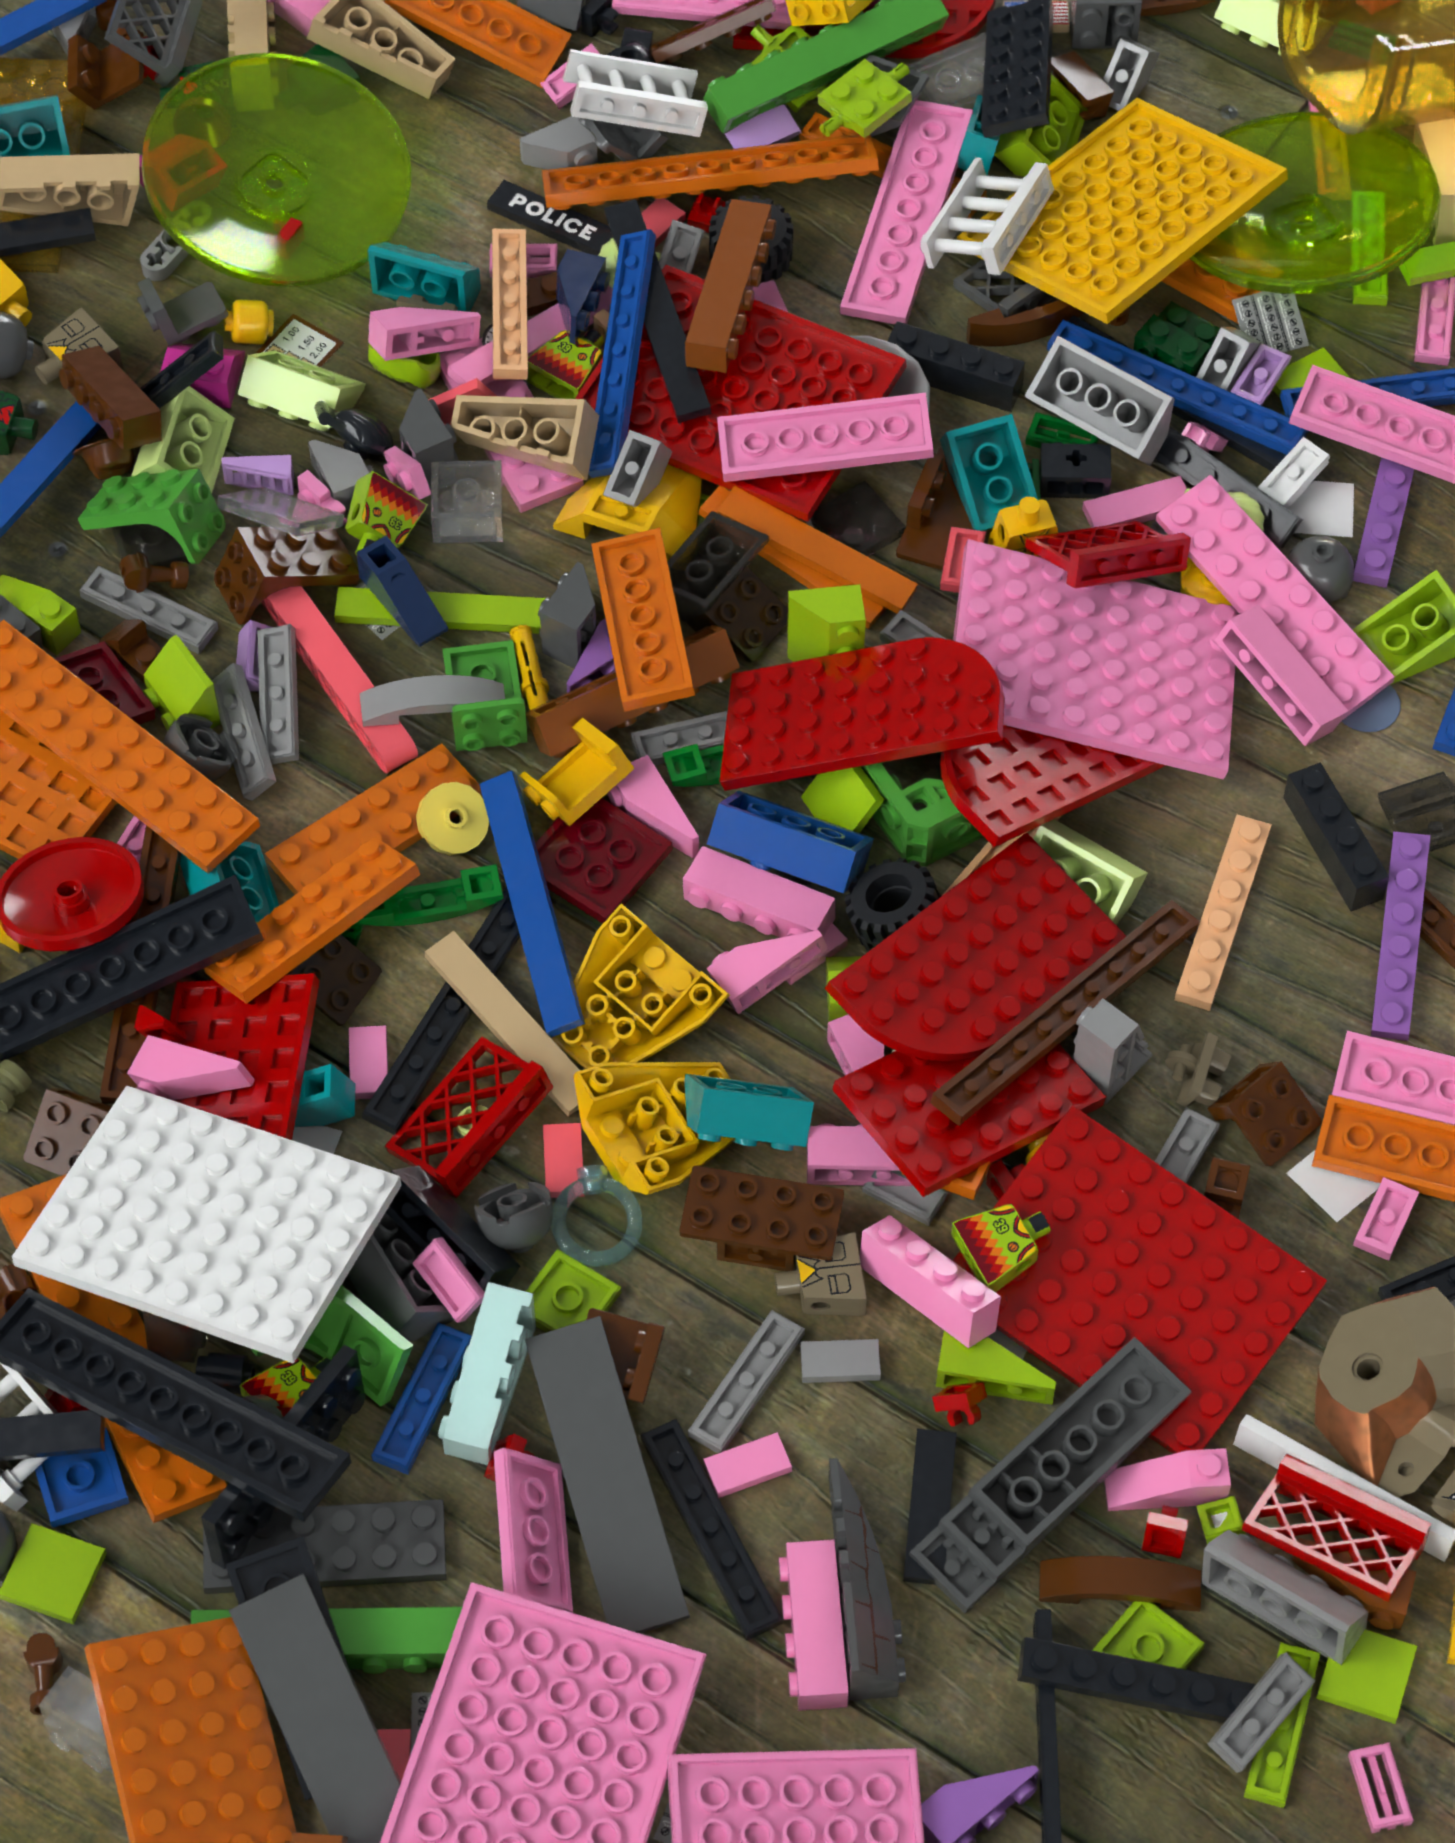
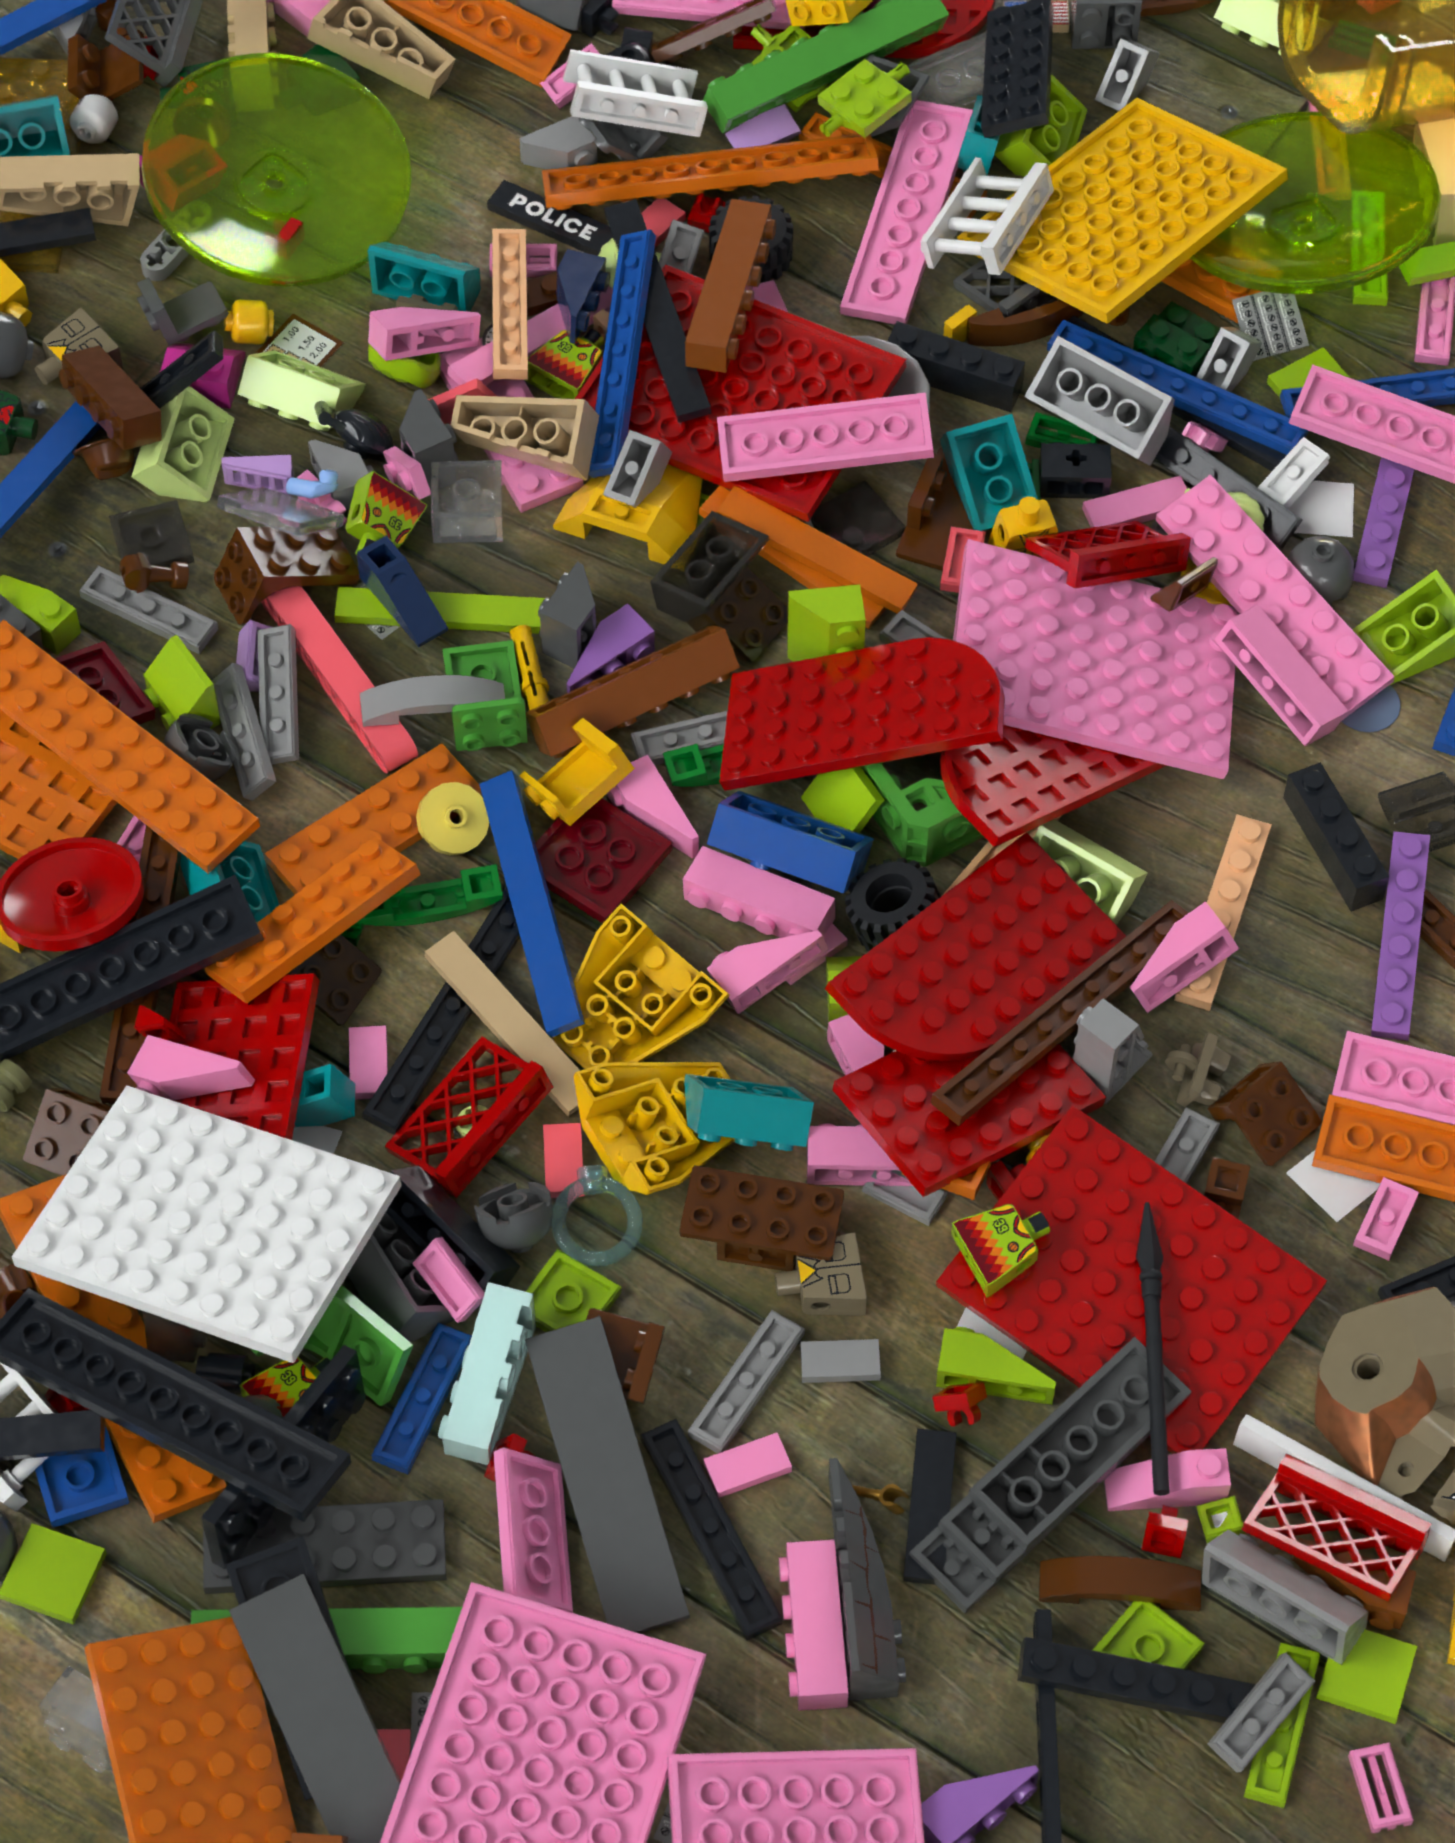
(44, 1662): reddish brown leg -> none
(94, 118): none -> white head
(132, 646): reddish brown slope -> none
(170, 500): bright green bracket -> none
(313, 489): none -> light blue arm
(642, 620): orange plate -> none
(885, 1496): none -> pearl gold hand
(929, 1281): bright pink brick -> none
(956, 325): none -> yellow tile
(1083, 83): reddish brown hinge -> none
(1150, 1260): none -> black piece
(1184, 955): none -> bright pink slope
(1185, 586): none -> reddish brown slope
(1261, 374): lavender slope -> none

